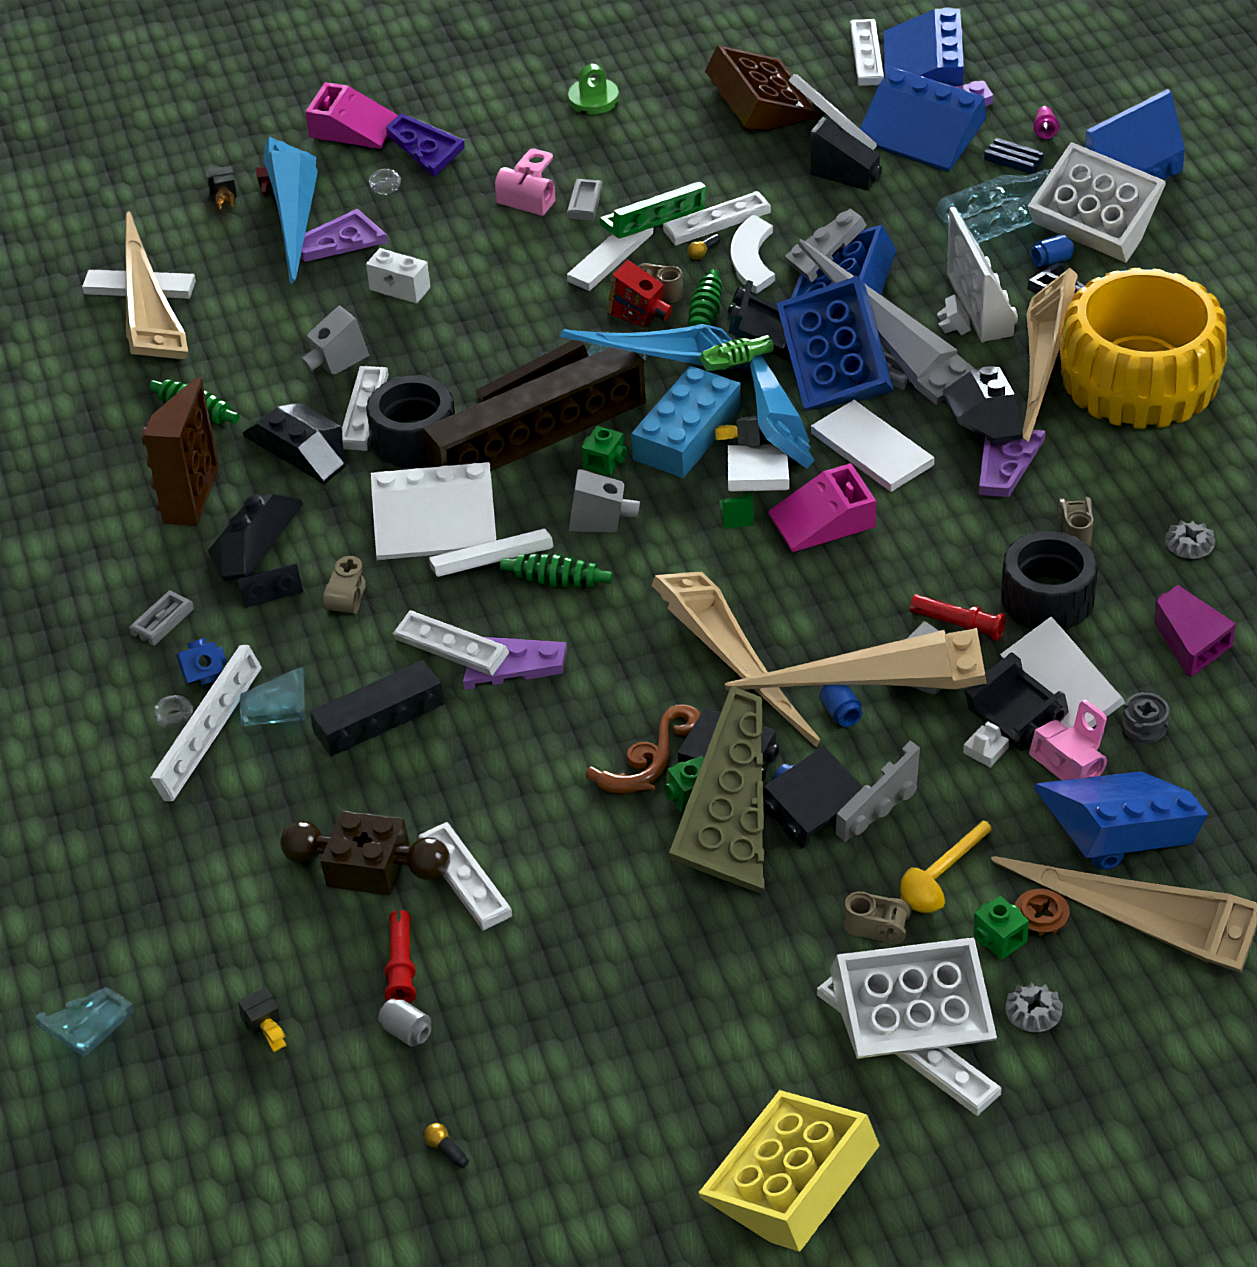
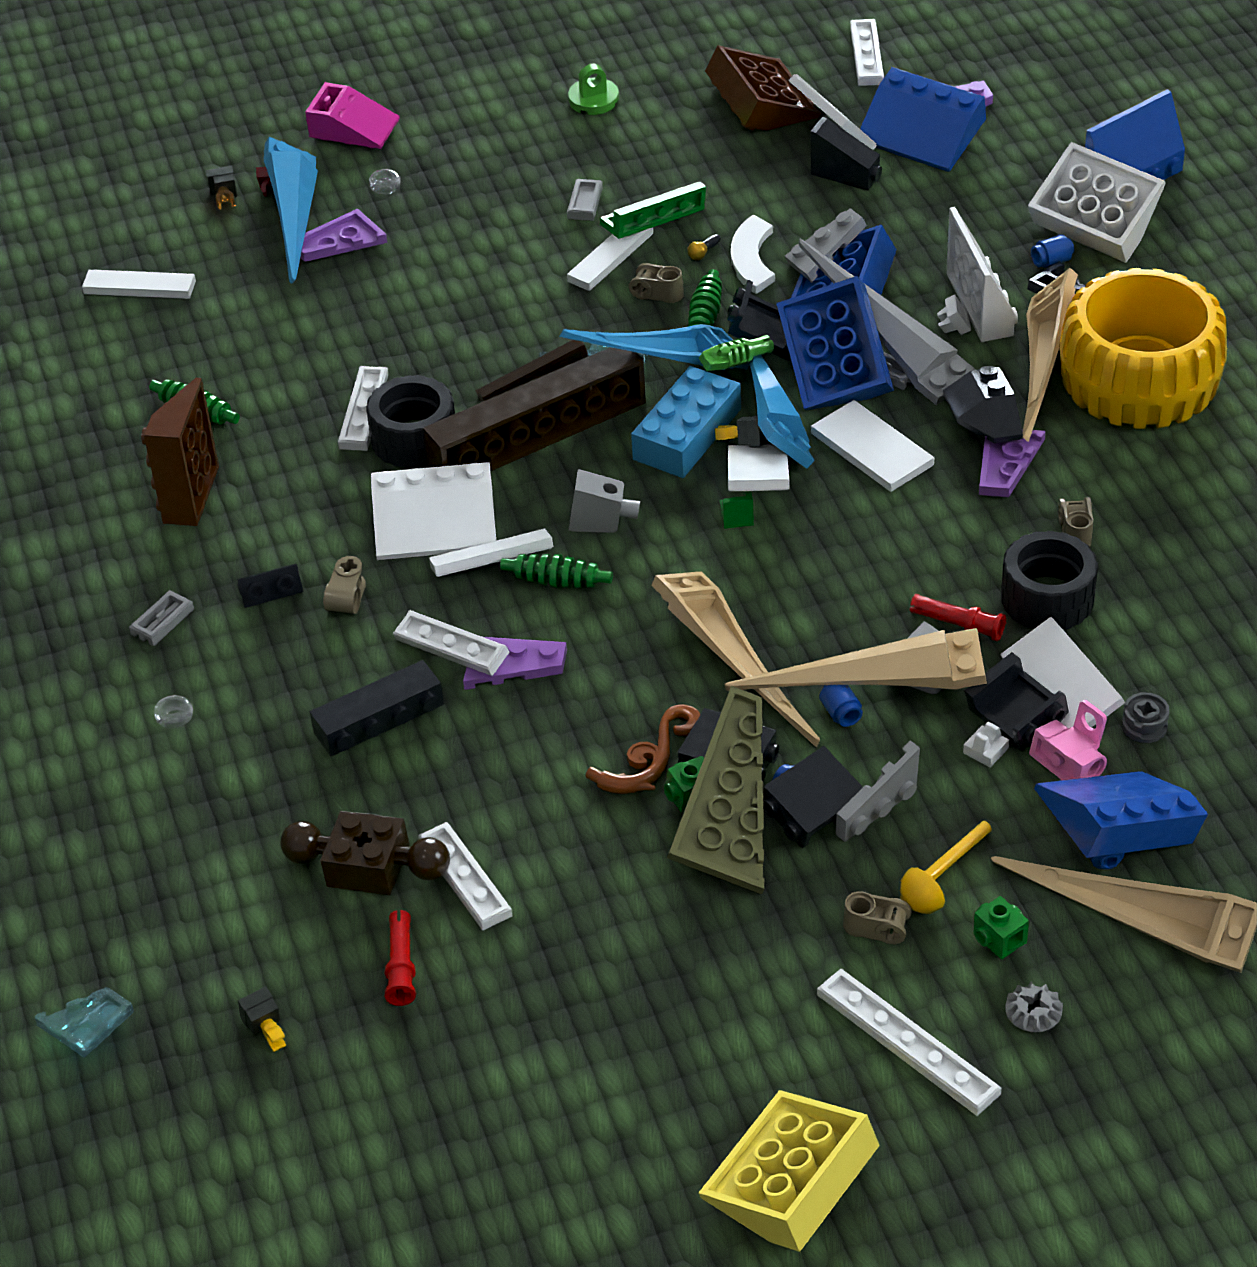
(149, 318): tan plate -> none
(190, 666): blue brick -> none
(205, 723): white tile -> none
(252, 534): black wedge -> none
(275, 700): clear light blue wing -> none
(301, 439): black wedge -> none
(335, 343): light grey torso -> none
(398, 275): white brick -> none
(405, 1022): light grey brick -> none
(424, 143): dark purple wing -> none
(437, 1137): piece -> none
(524, 185): bright pink piece -> none
(603, 451): green brick -> none
(636, 296): red torso -> none
(716, 218): white tile -> none
(825, 509): dark pink slope -> none
(913, 997): white slope -> none
(928, 46): blue slope -> none
(992, 194): clear light blue piece -> none
(1014, 156): dark blue tile -> none
(1037, 901): dark orange gear -> none
(1046, 123): dark pink cone -> none
(1186, 547): light grey gear -> none
(1192, 629): magenta slope -> none

